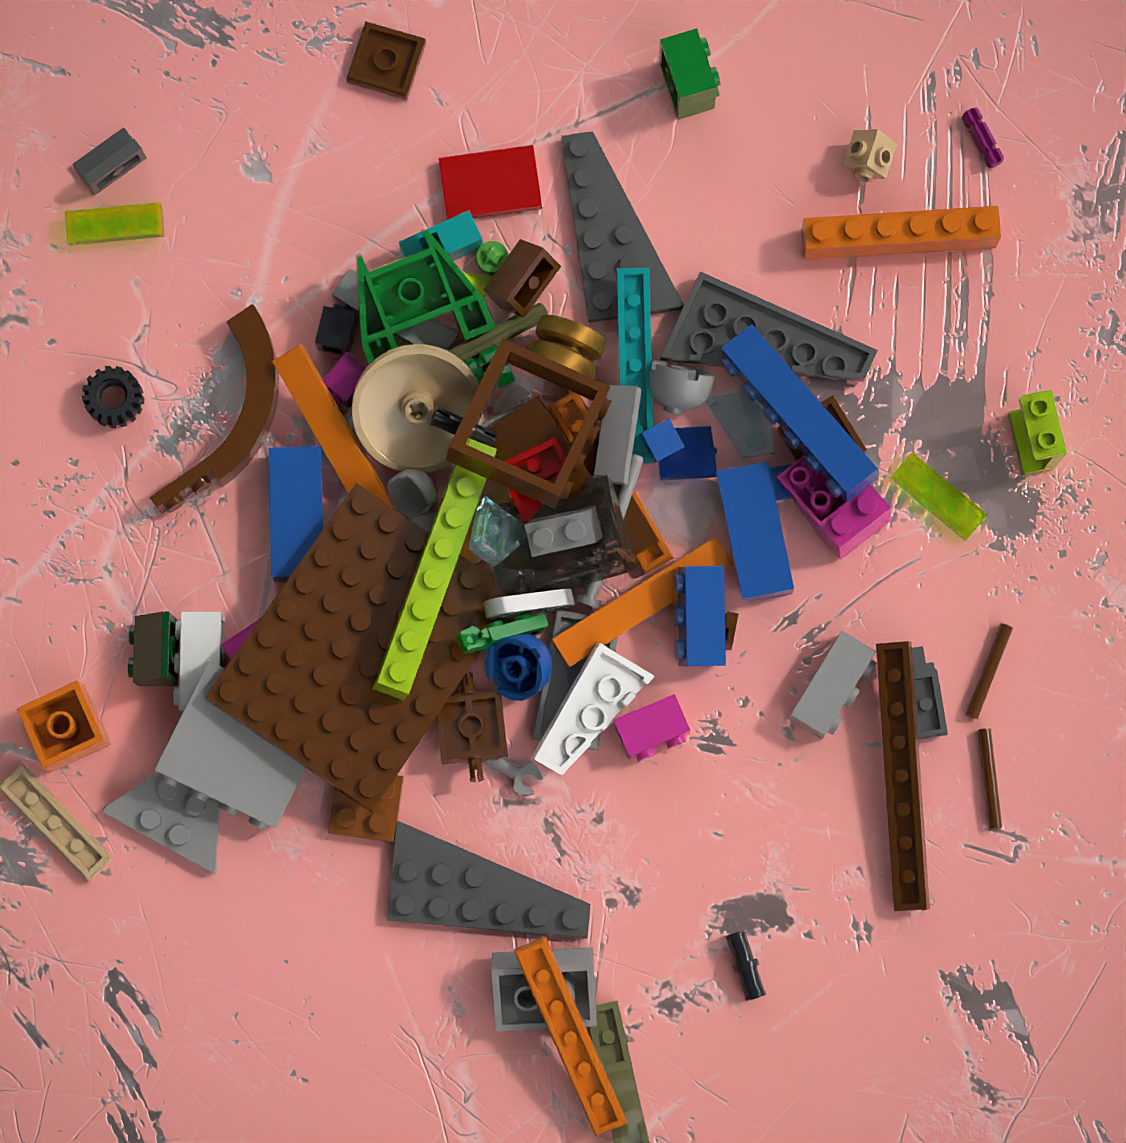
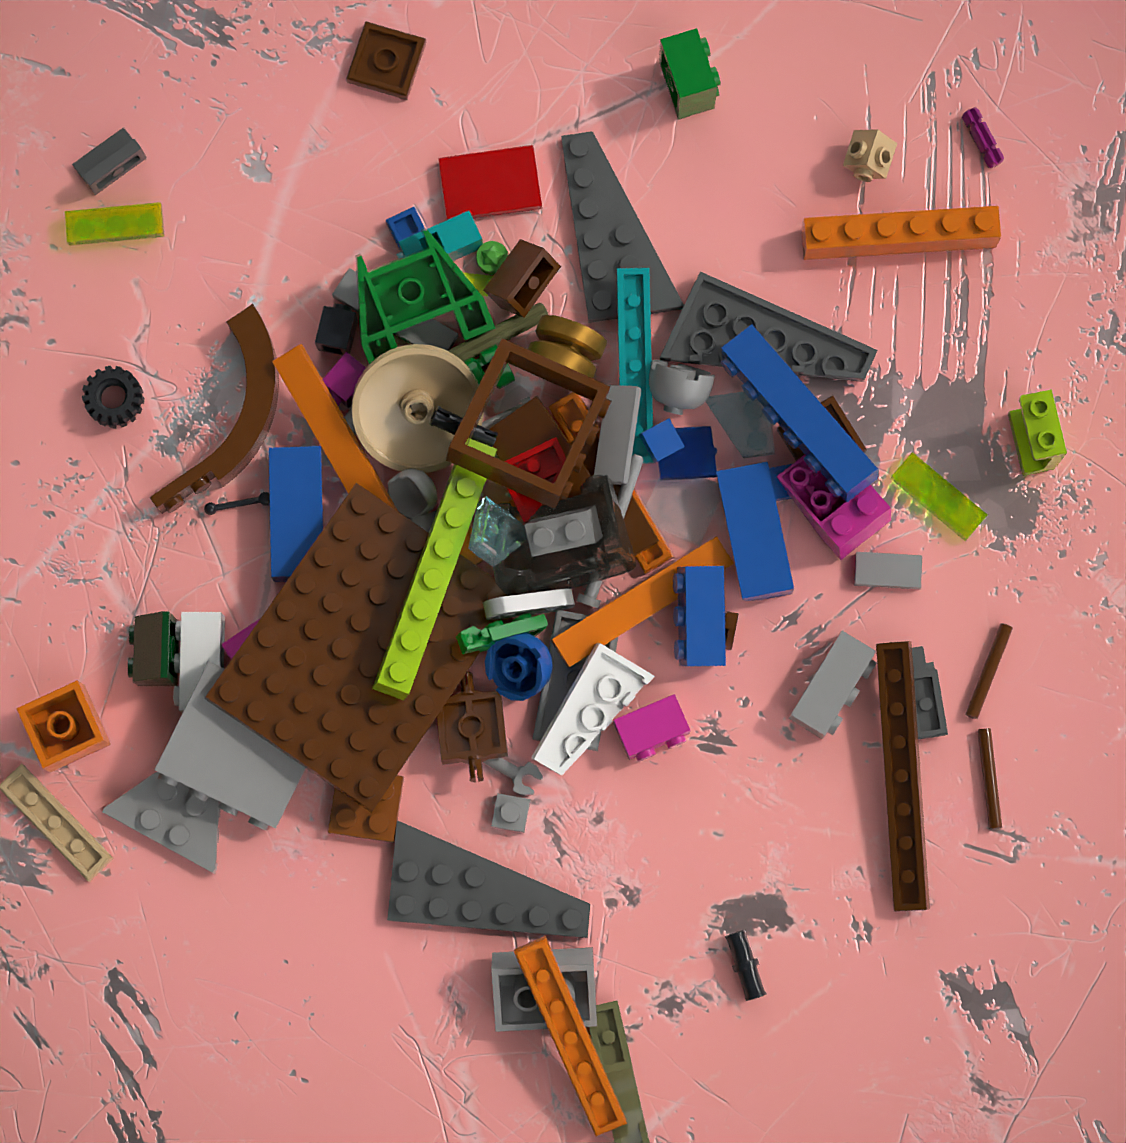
(264, 498): none -> black hinge
(404, 225): none -> blue tile
(510, 813): none -> light grey plate
(888, 570): none -> light grey tile

